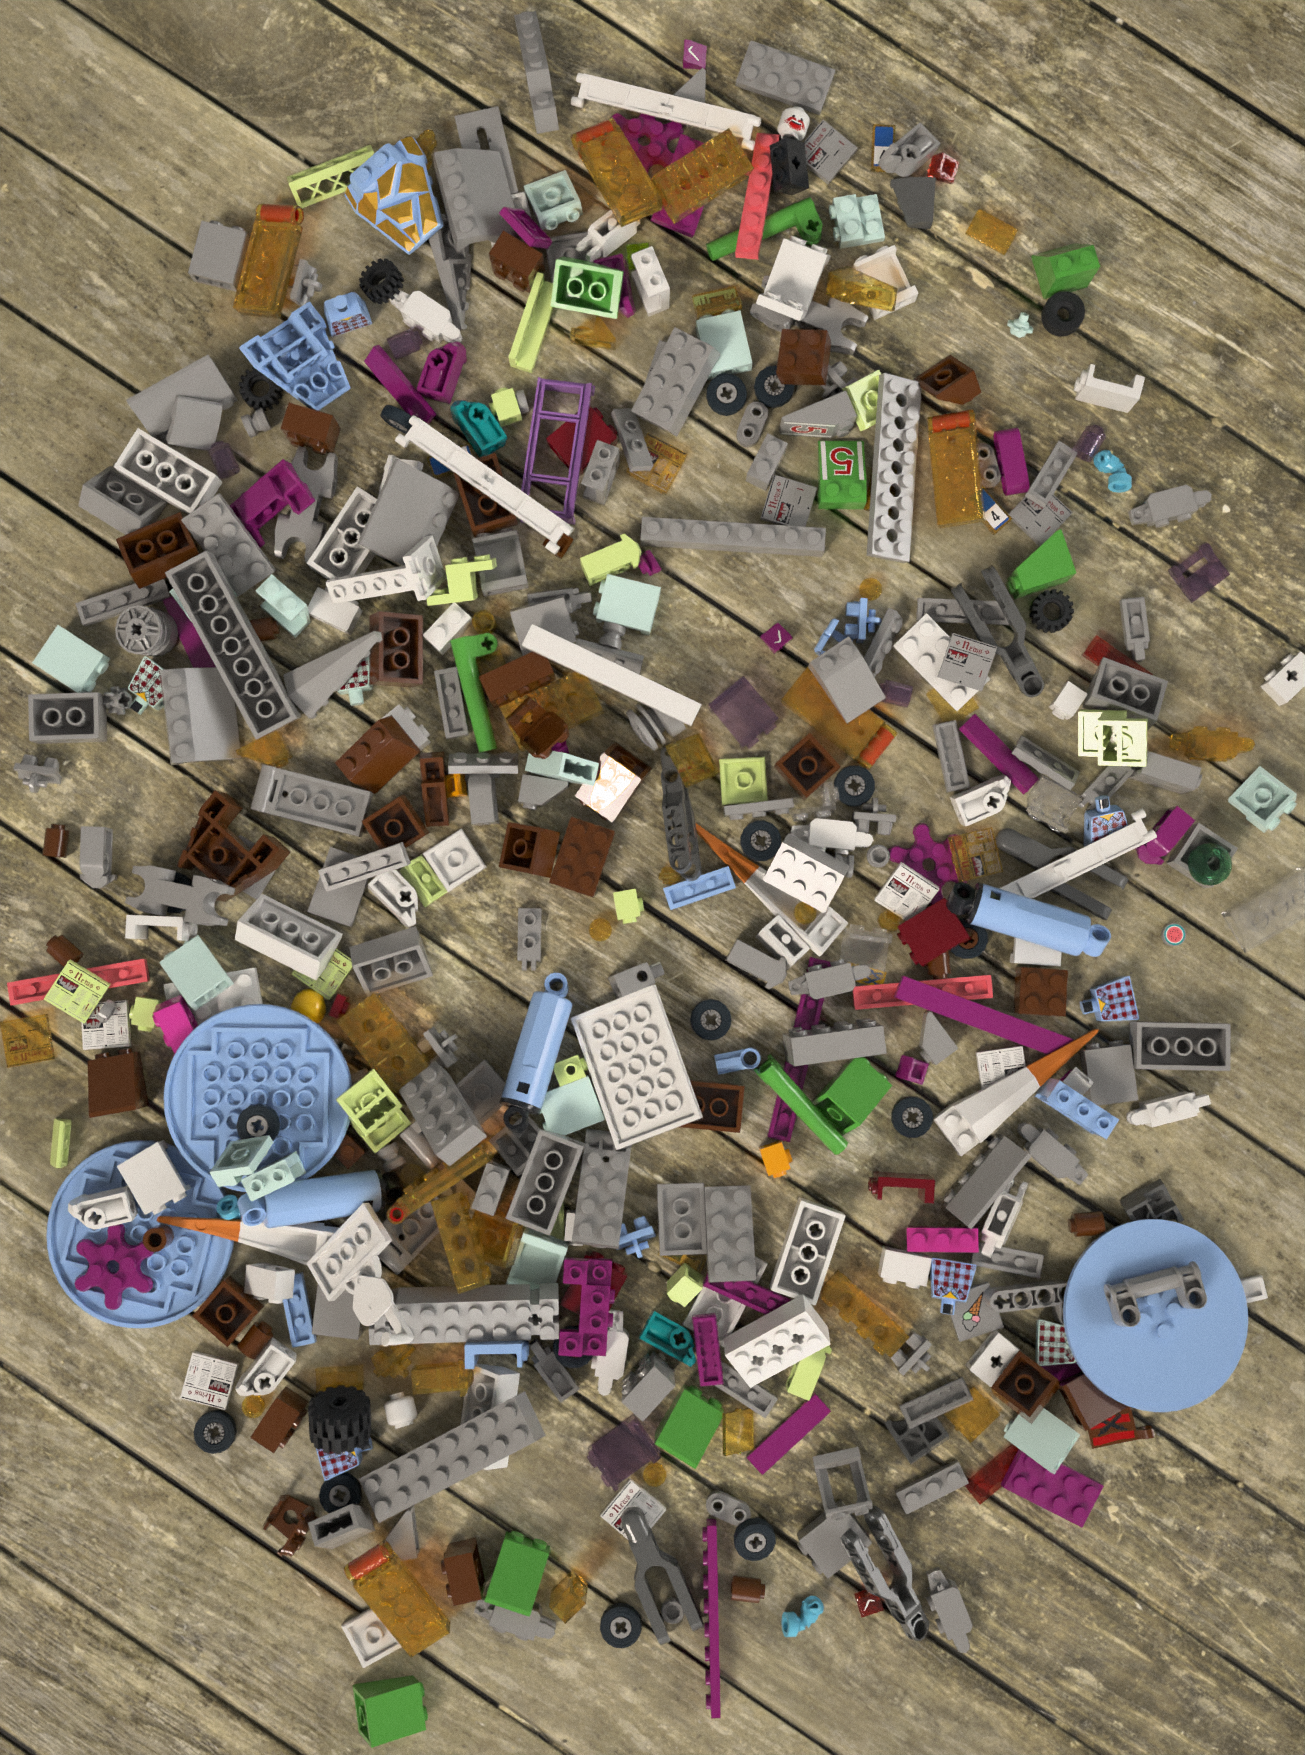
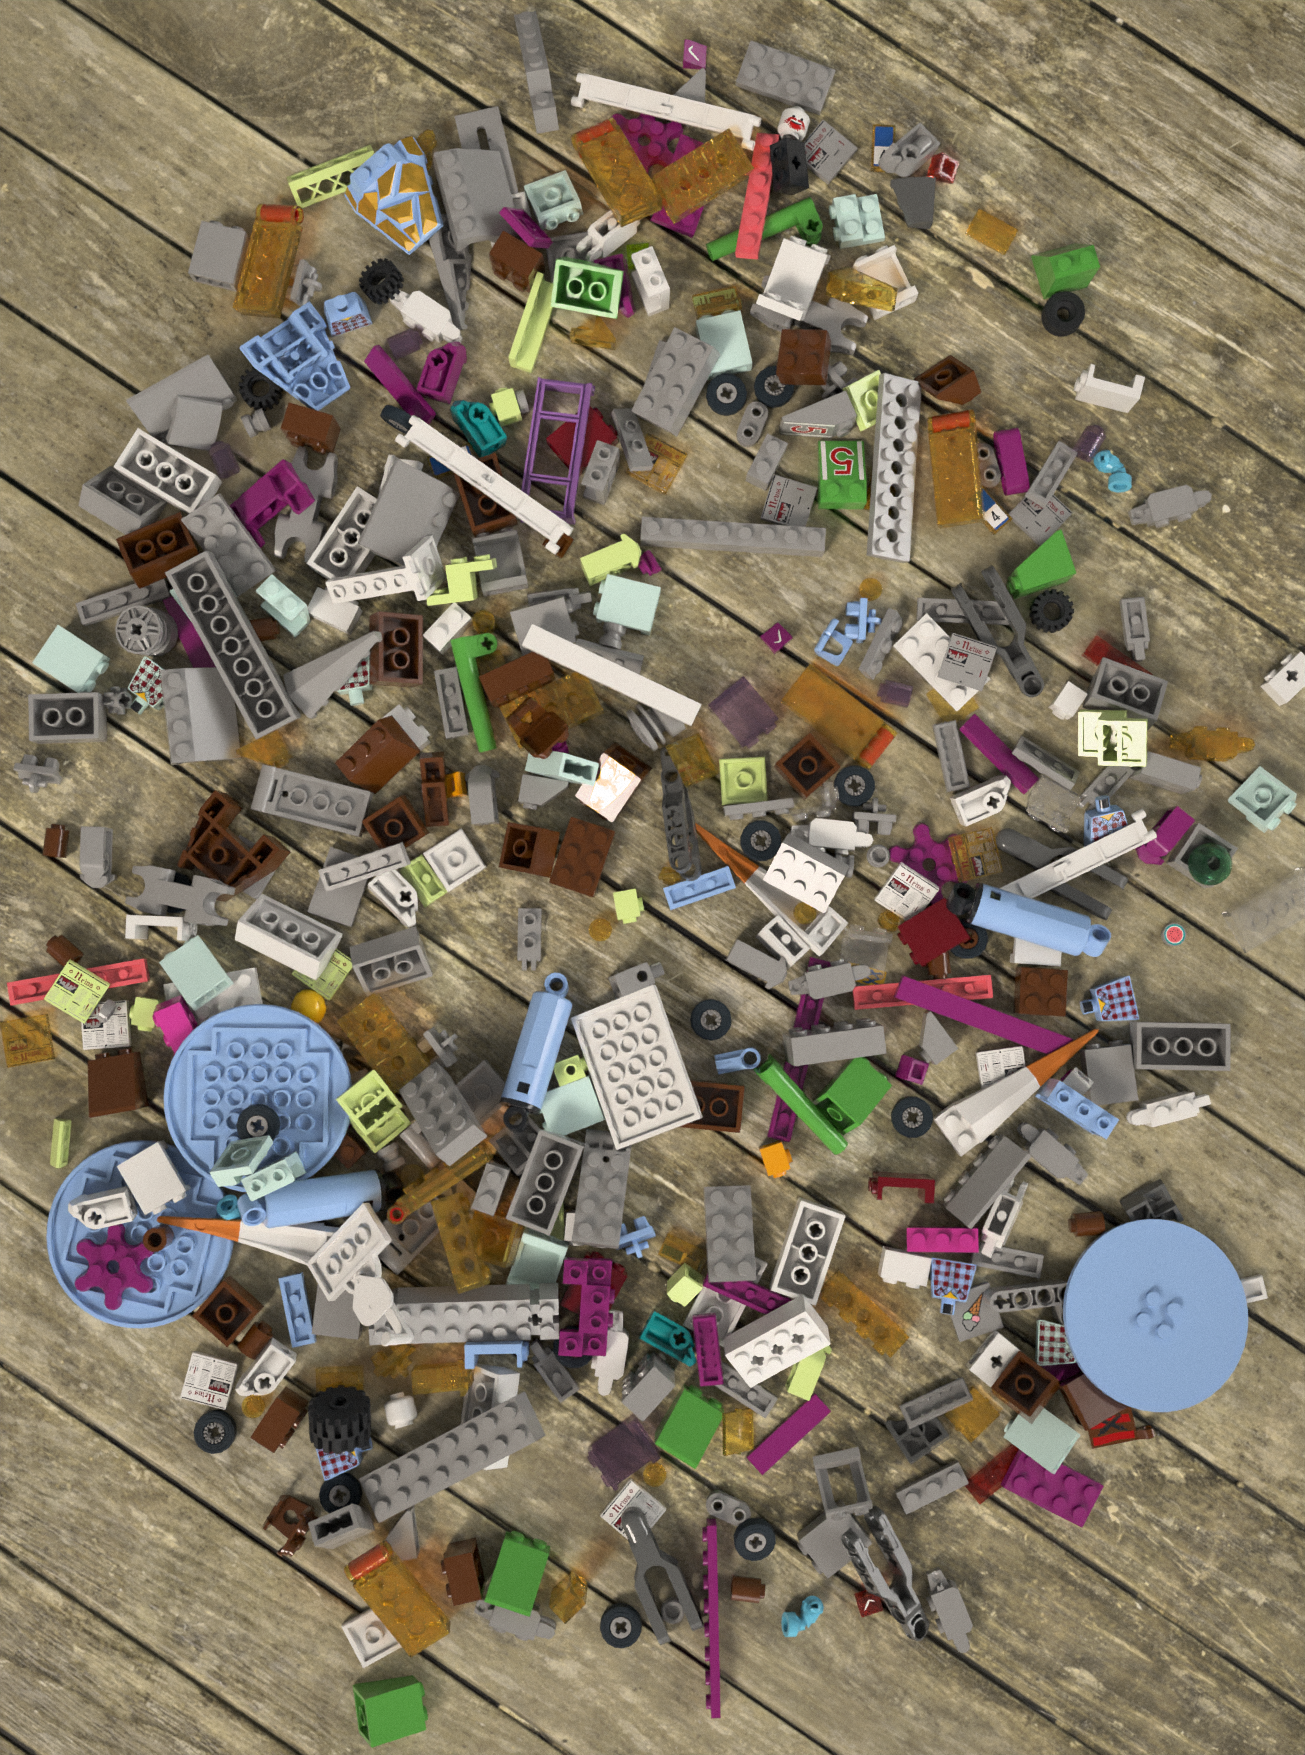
(269, 1282): white brick -> none
(340, 1006): dark red plate -> none
(483, 763): light grey plate -> none
(681, 1219): light grey plate -> none
(847, 680): light grey slope -> none
(919, 1345): light grey hips -> none
(1020, 326): light aqua plant -> none
(1151, 1284): light grey piece -> none
(1202, 579): plate -> none

